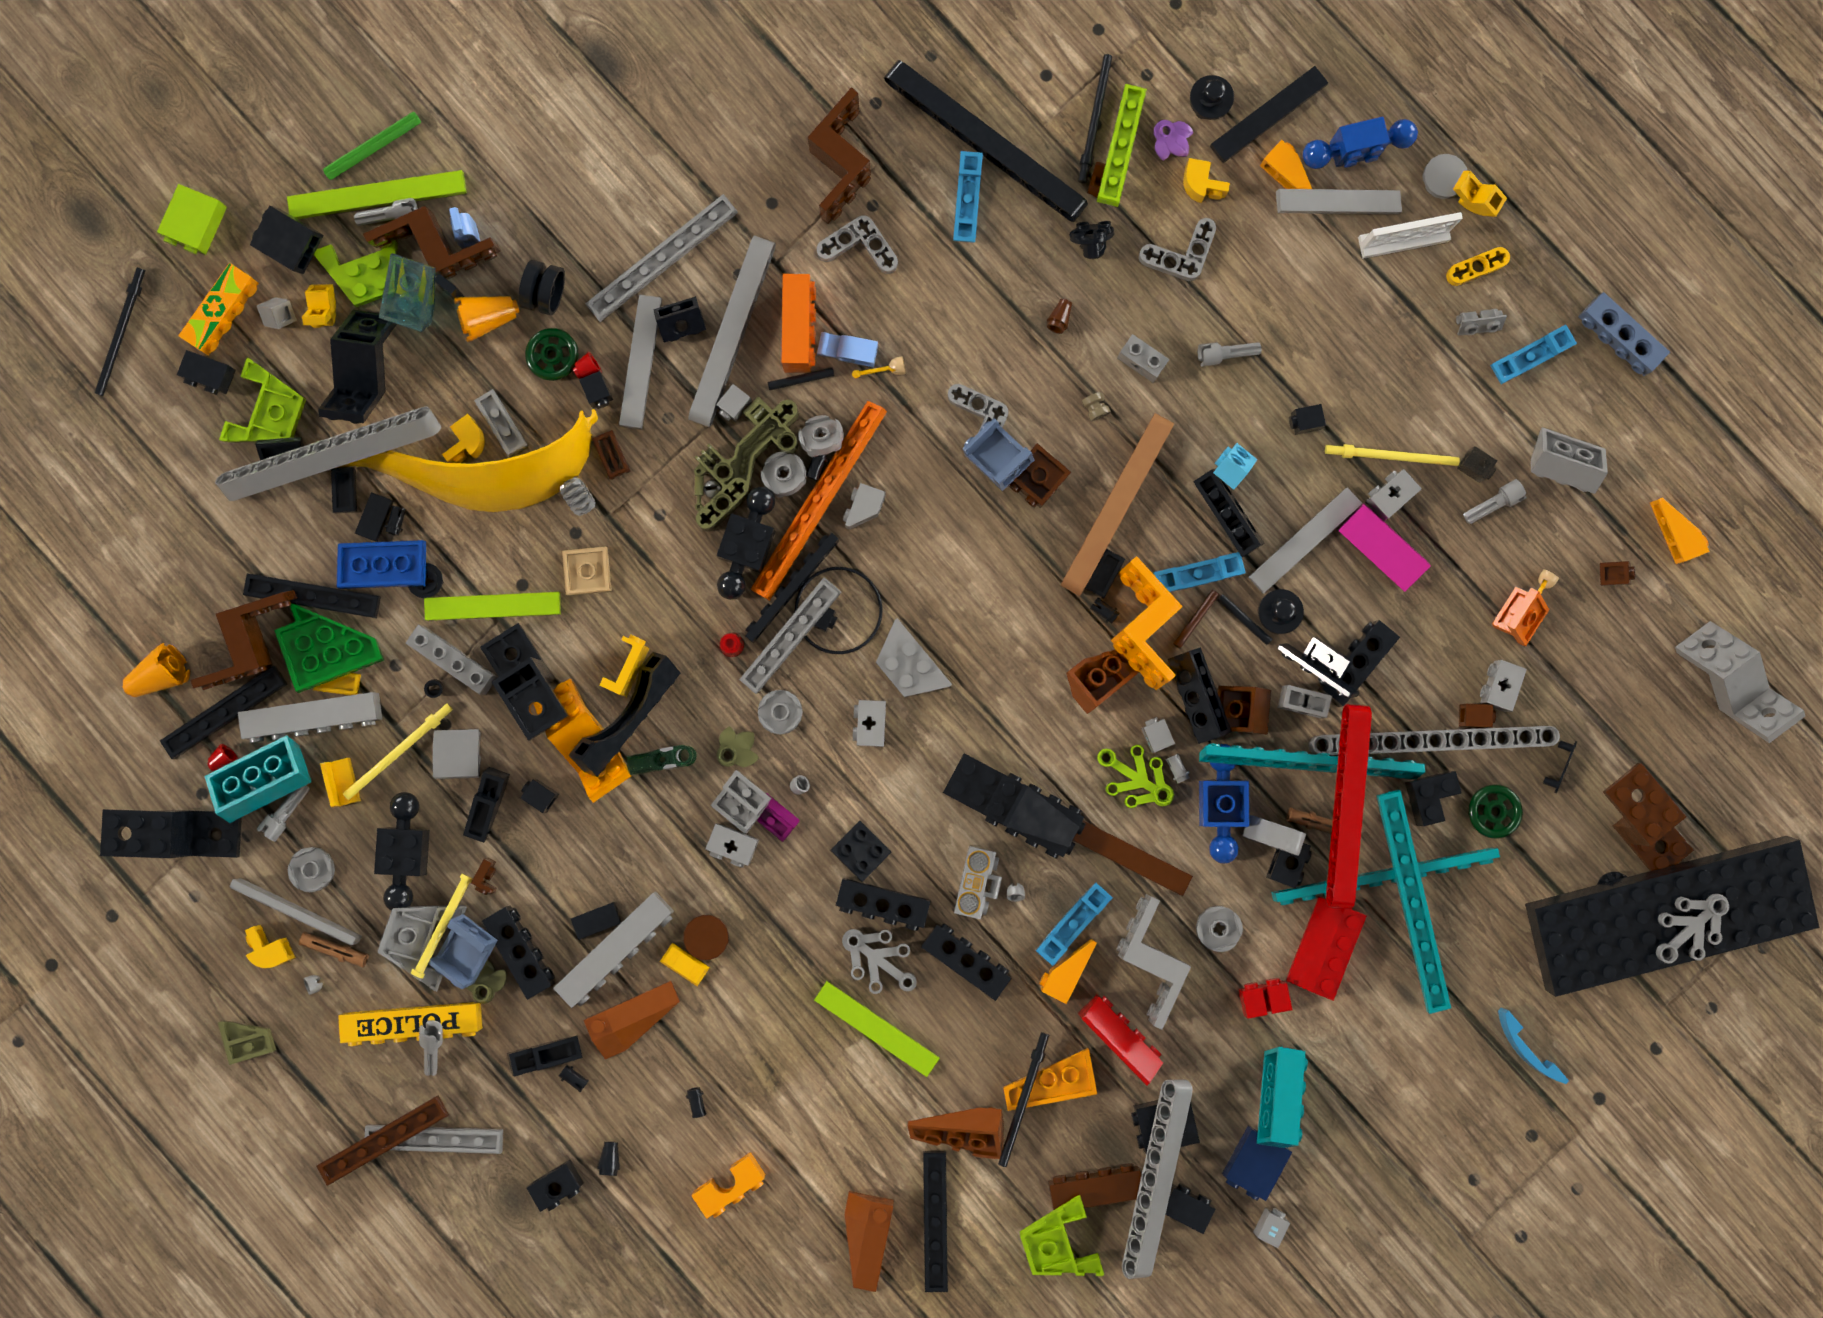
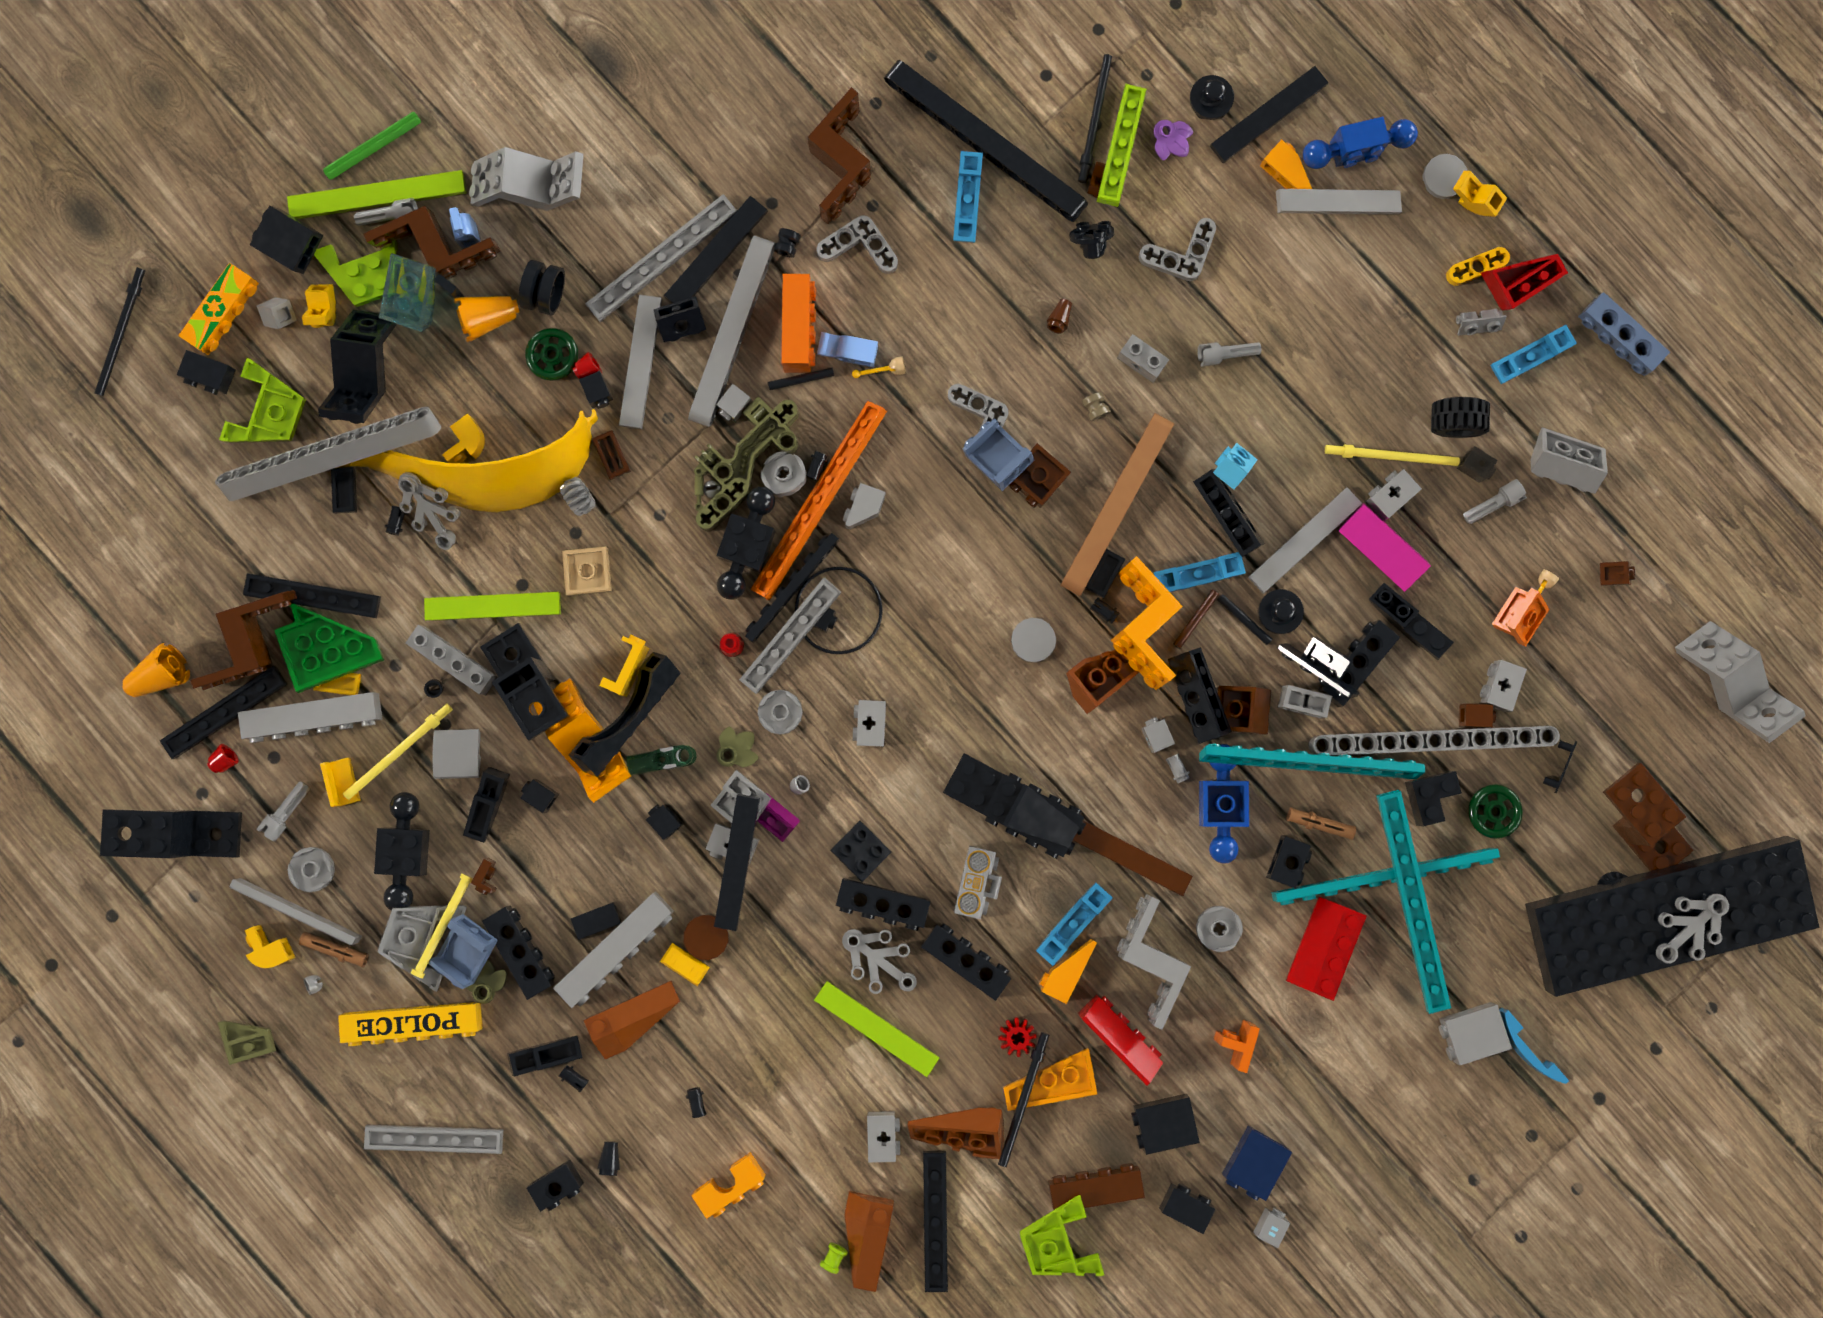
(191, 220): lime brick -> none
(257, 779): teal brick -> none
(272, 447): black tile -> none
(374, 517): black tile -> none
(381, 564): blue tile -> none
(382, 1140): reddish brown tile -> none
(412, 487): none -> light grey plant
(430, 1040): light grey piece -> none
(431, 588): black gear -> none
(501, 423): light grey tile -> none
(526, 179): none -> light grey bracket
(663, 821): none -> black brick
(717, 251): none -> black tile
(737, 862): none -> black tile
(787, 242): none -> black wheel
(817, 445): light grey plate -> none
(833, 1258): none -> lime bush
(882, 1150): none -> light grey brick
(909, 664): light grey wing -> none
(1015, 893): light grey hinge -> none
(1019, 1044): none -> red gear
(1033, 640): none -> light grey tile
(1138, 778): lime plant -> none
(1157, 1178): light grey beam -> none
(1197, 182): yellow brick -> none
(1241, 1044): none -> orange bracket
(1263, 998): red piece -> none
(1274, 835): light grey beam -> none
(1282, 1097): teal brick -> none
(1307, 419): black brick -> none
(1348, 806): red beam -> none
(1408, 235): white fence -> none
(1410, 622): none -> black slope
(1460, 417): none -> black tyre
(1474, 1033): none -> light grey brick
(1521, 281): none -> red wedge
(1681, 536): light orange slope -> none

